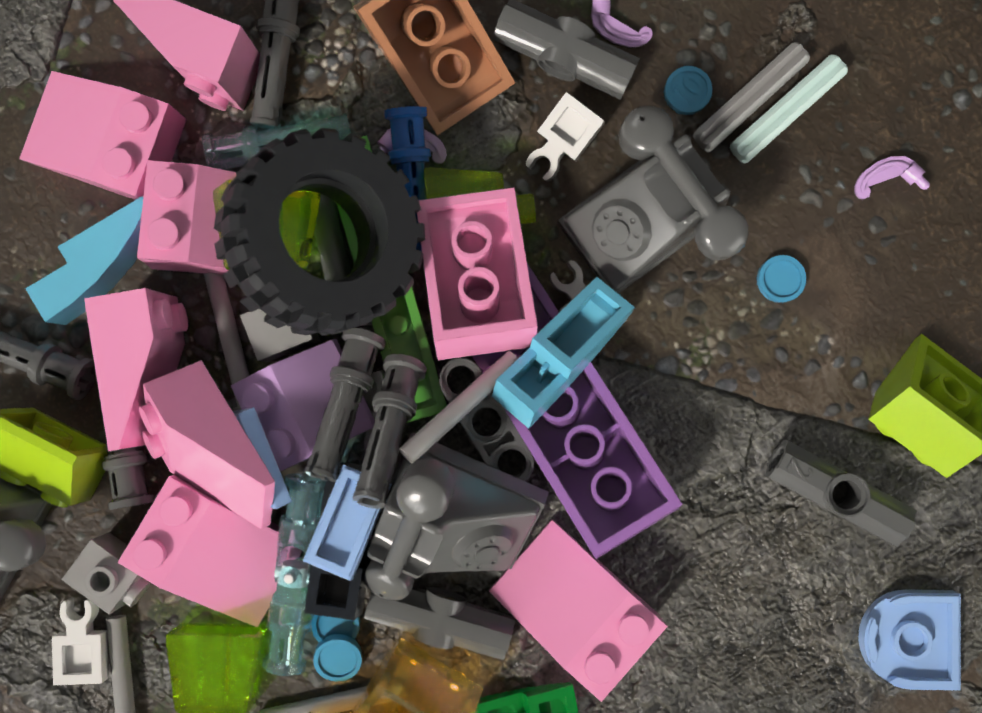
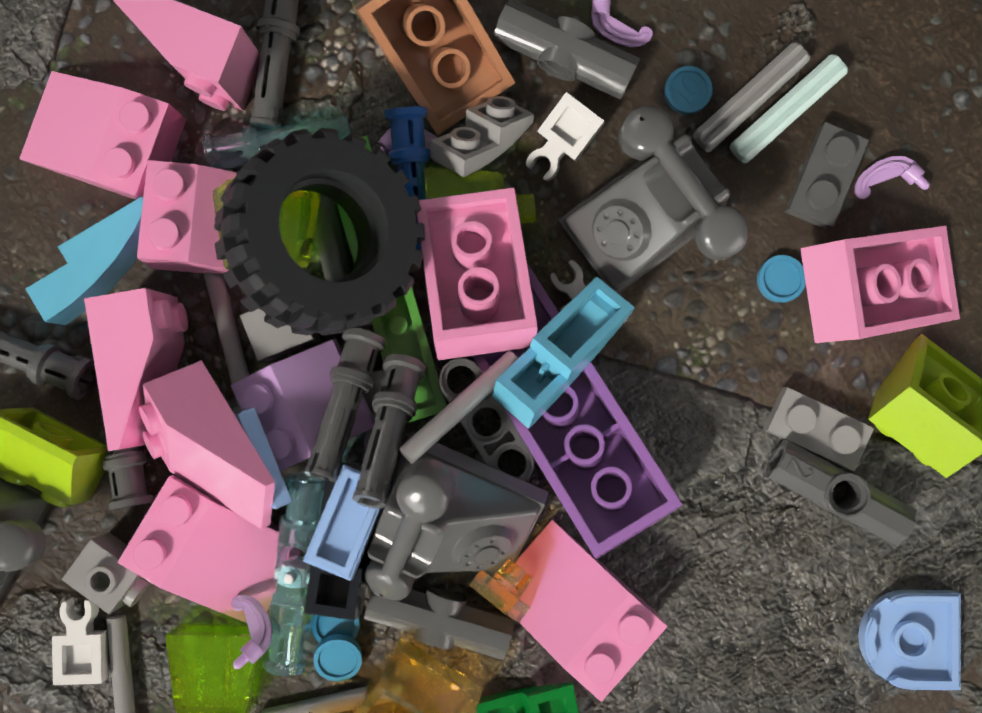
(259, 628): none -> lavender piece
(487, 134): none -> light grey slope
(505, 589): none -> clear yellow tile
(818, 428): none -> light grey plate
(826, 176): none -> dark grey plate
(880, 284): none -> bright pink slope

